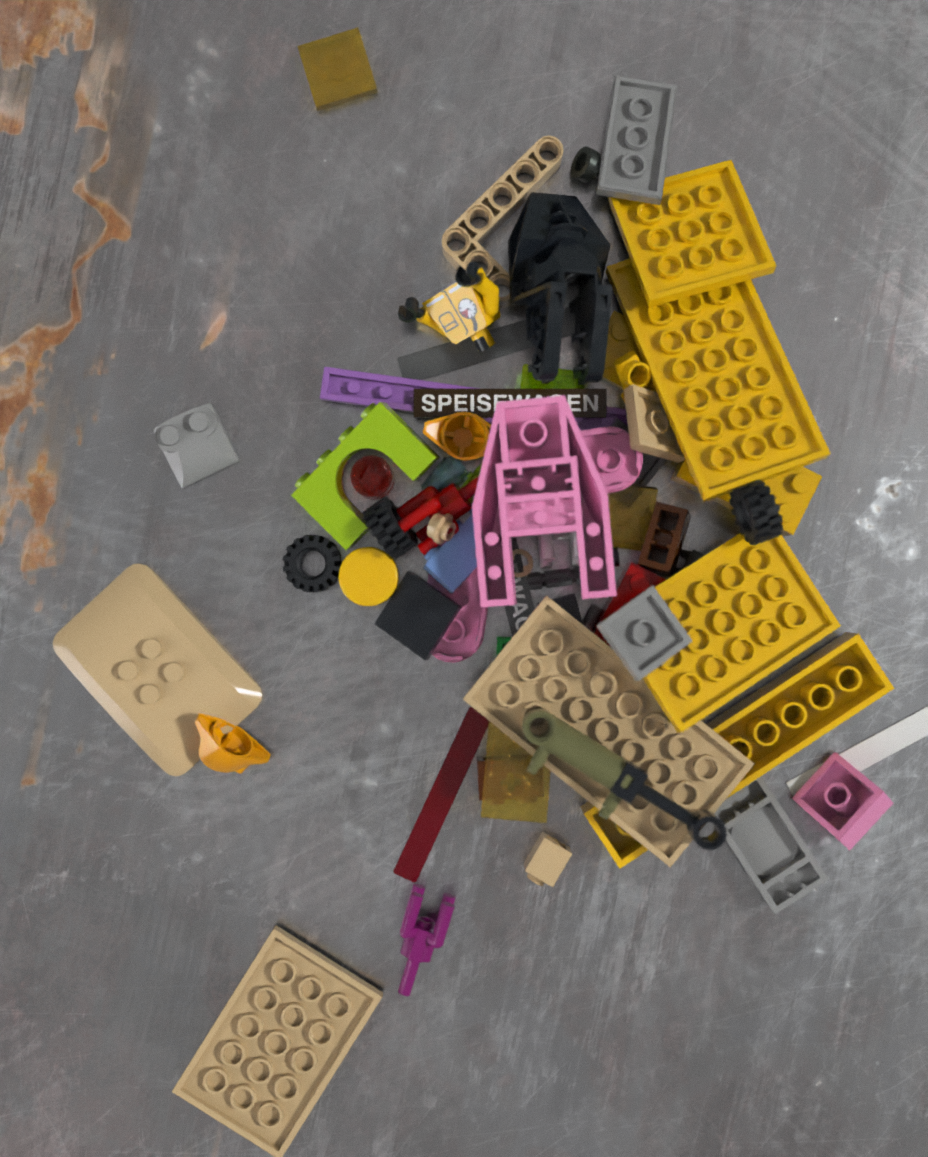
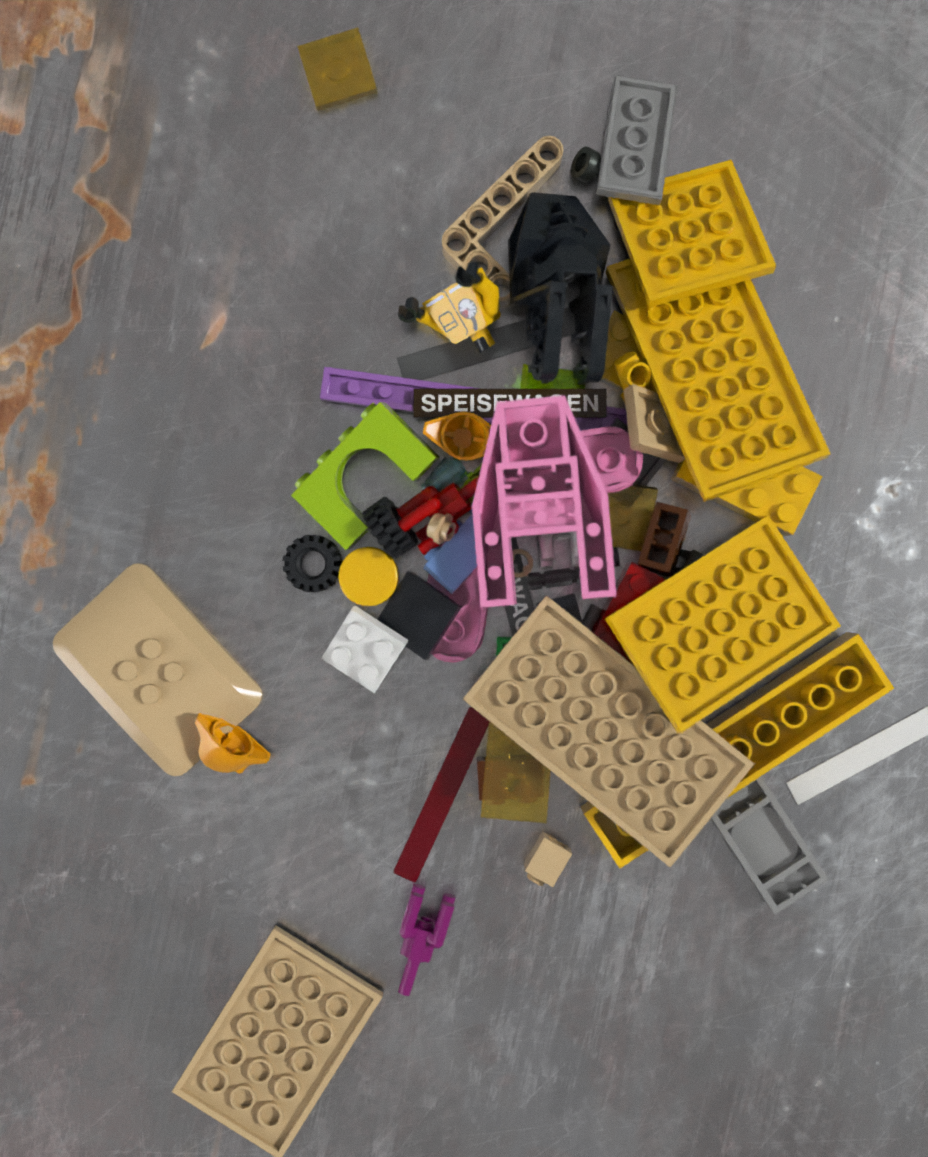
(195, 444): light grey slope -> none
(364, 649): none -> white plate
(372, 477): clear red wheel -> none
(614, 772): olive piece -> none
(644, 633): light grey plate -> none
(756, 512): black tyre -> none
(842, 800): bright pink slope -> none

